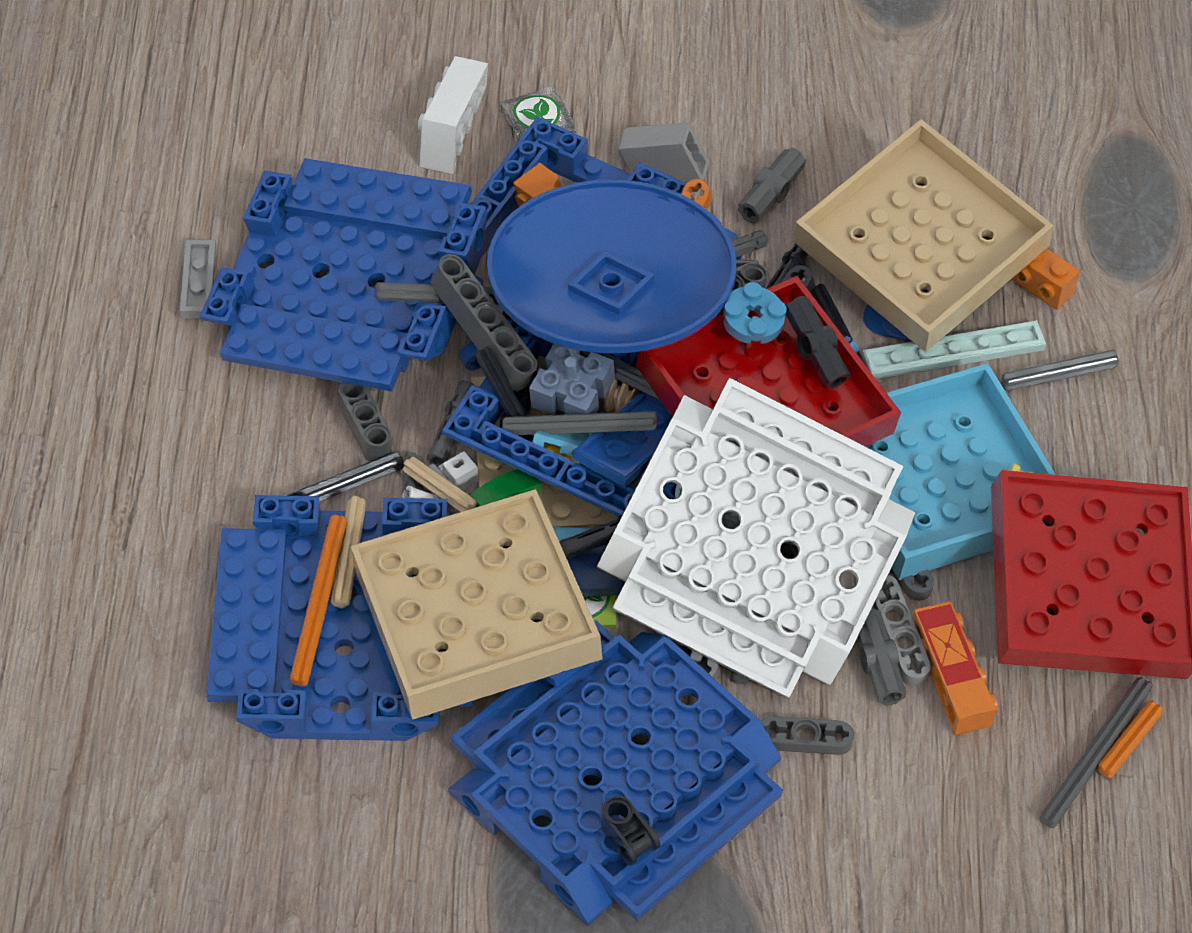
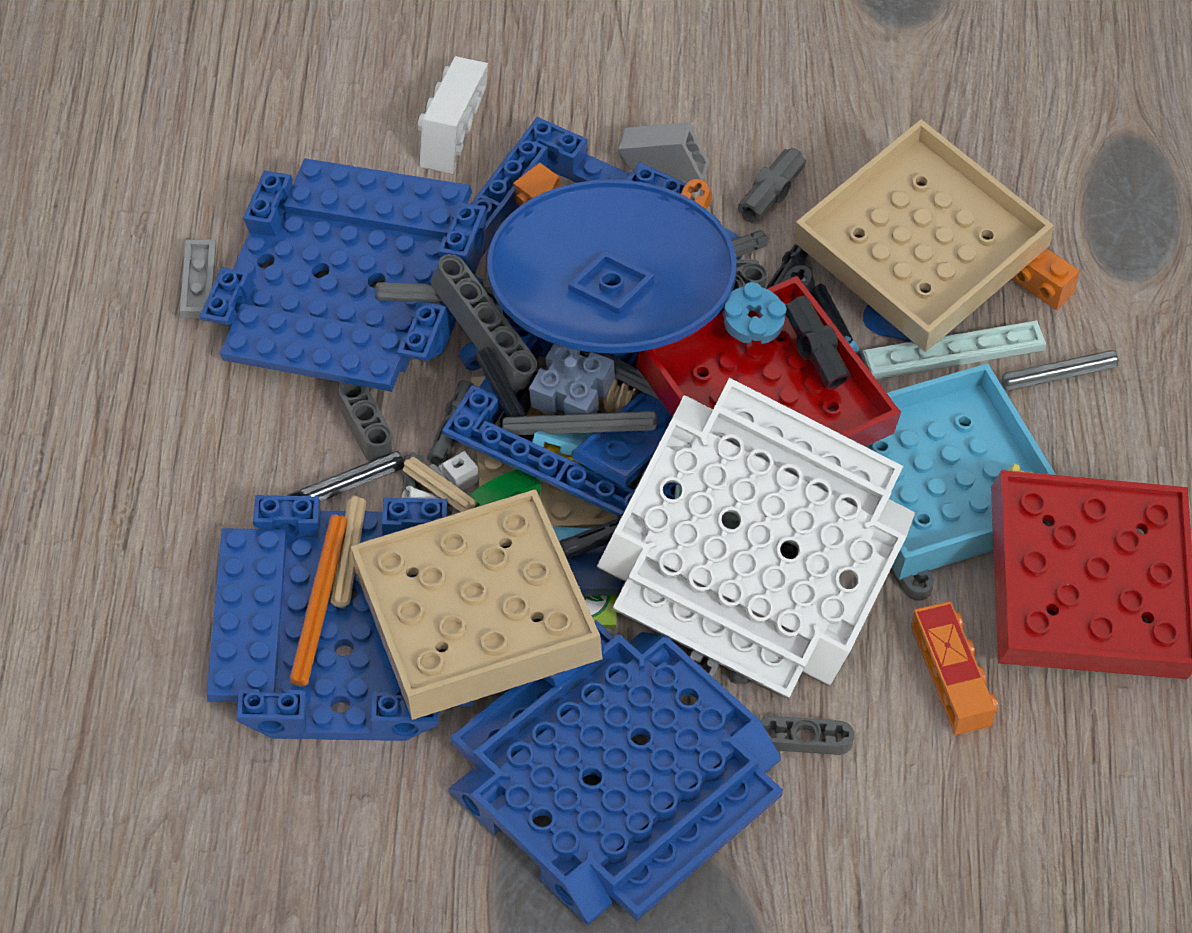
(544, 103): slope -> none
(631, 835): black piece -> none
(881, 659): dark grey piece -> none
(903, 628): light grey beam -> none
(1095, 752): dark grey axle -> none
(1129, 739): orange axle -> none

